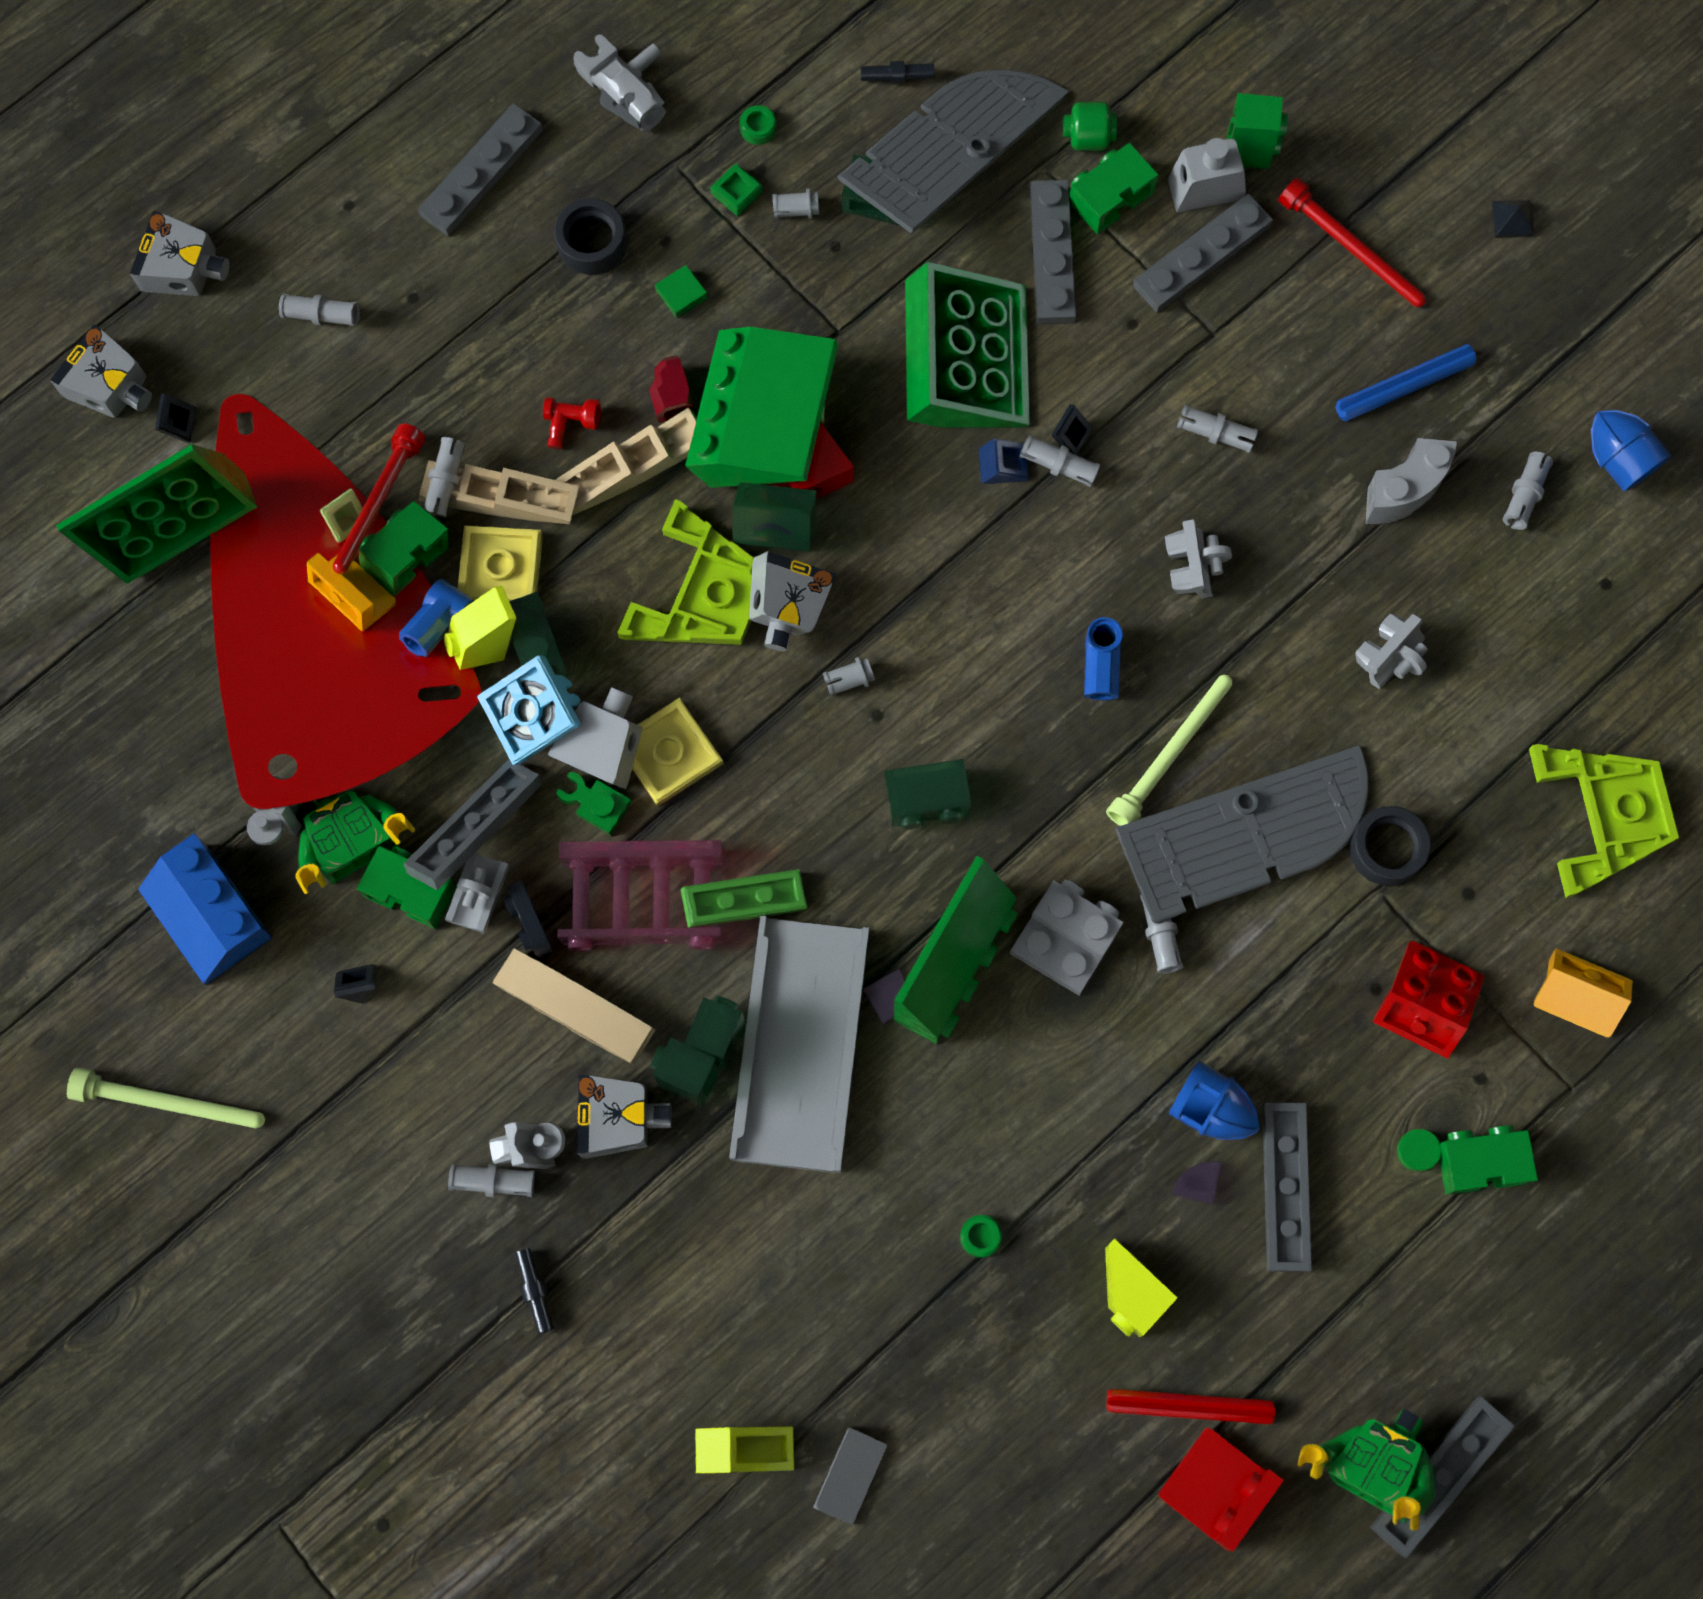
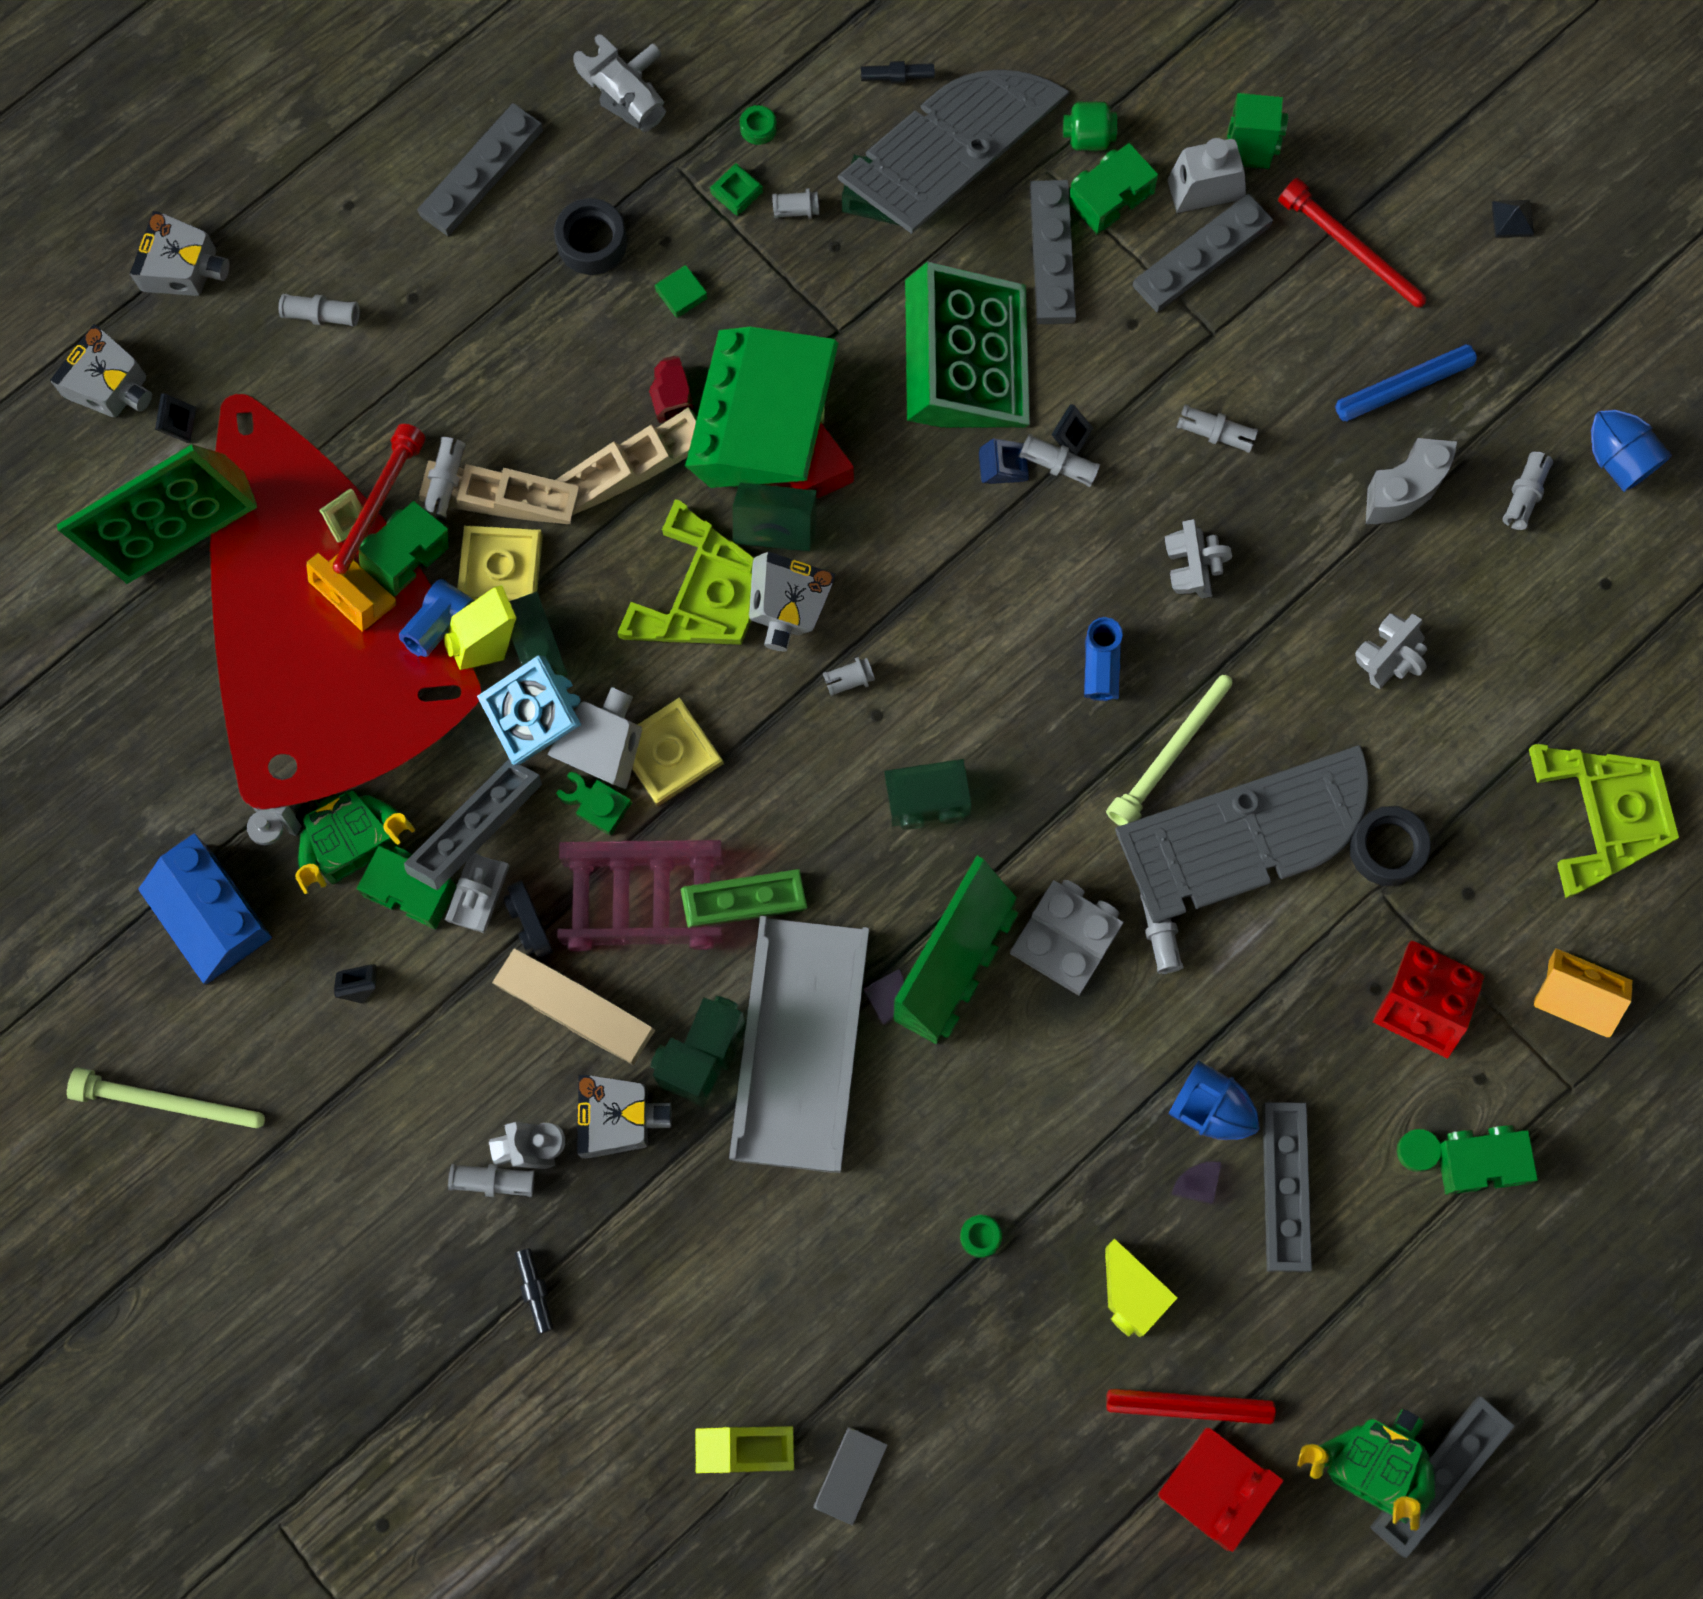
(558, 413): red piece -> none

